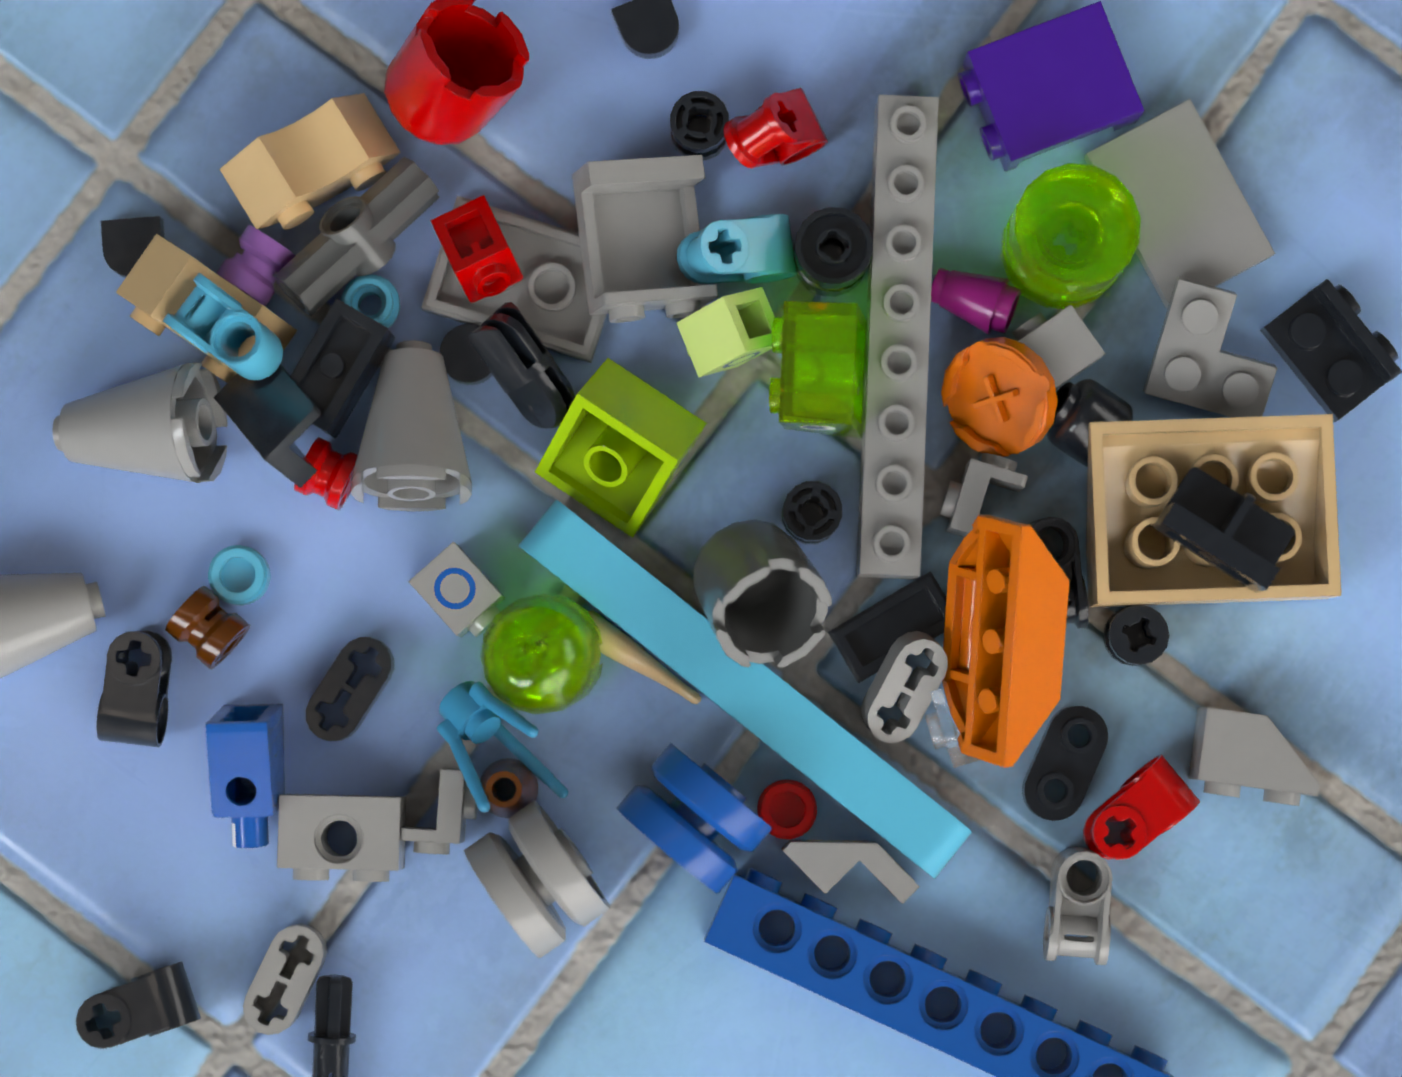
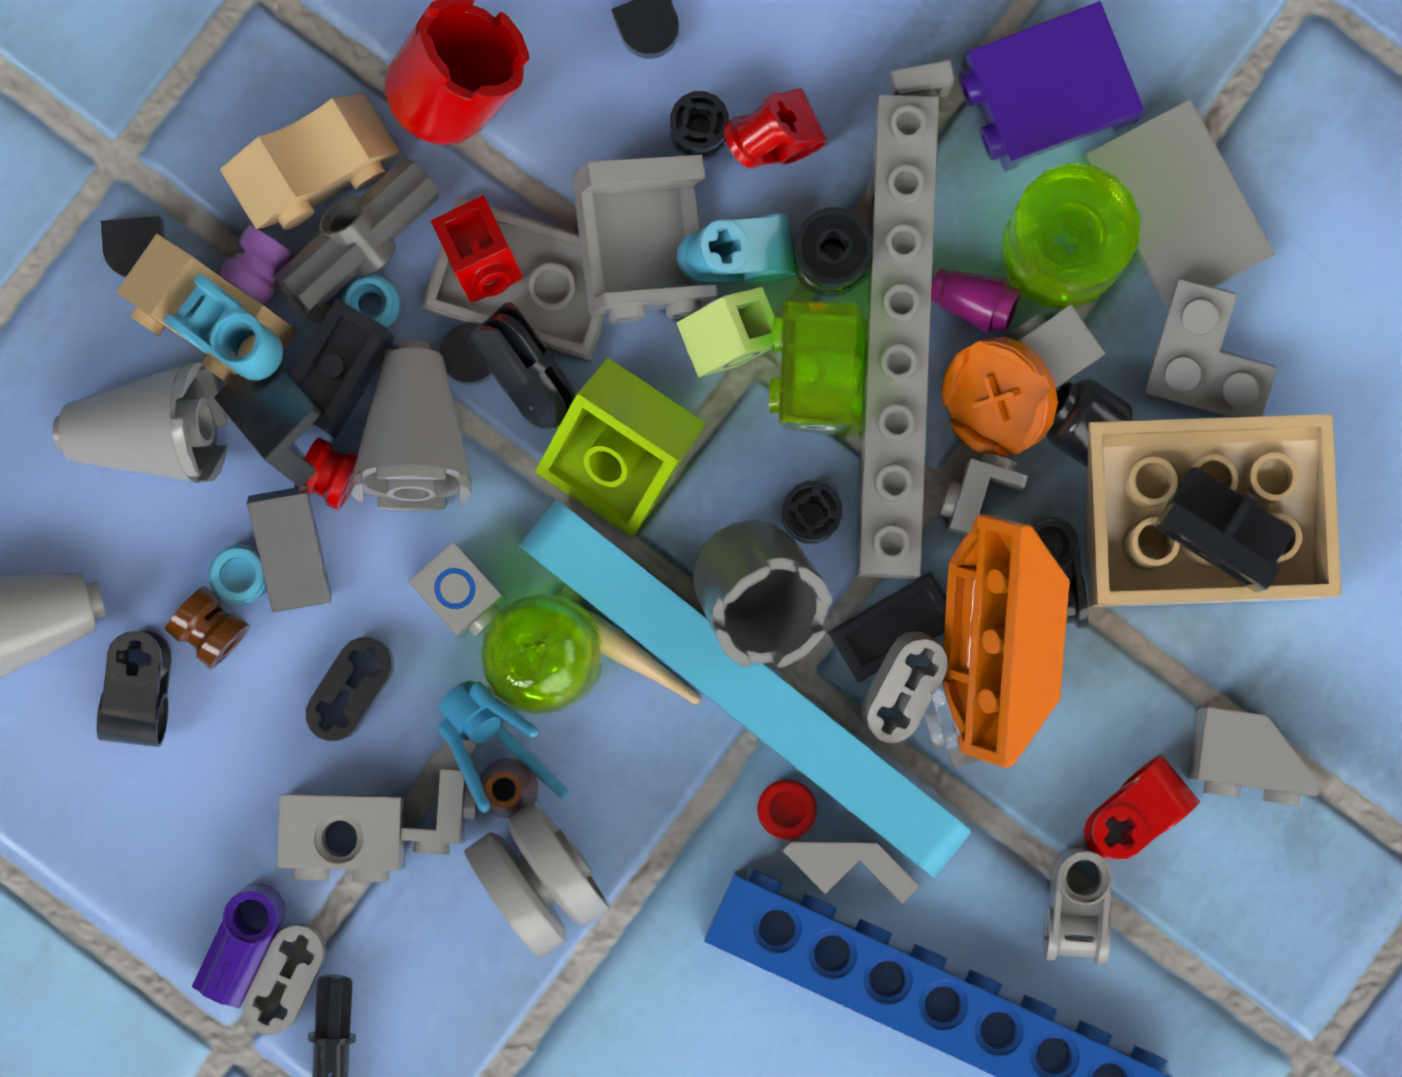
(146, 1006): black piece -> none
(238, 948): none -> dark purple piece
(249, 745): blue torso -> none
(289, 548): none -> tile
(694, 818): blue wheel -> none
(922, 80): none -> light grey tile
(1062, 761): black plate -> none
(1125, 632): black wheel -> none
(1332, 349): black bracket -> none

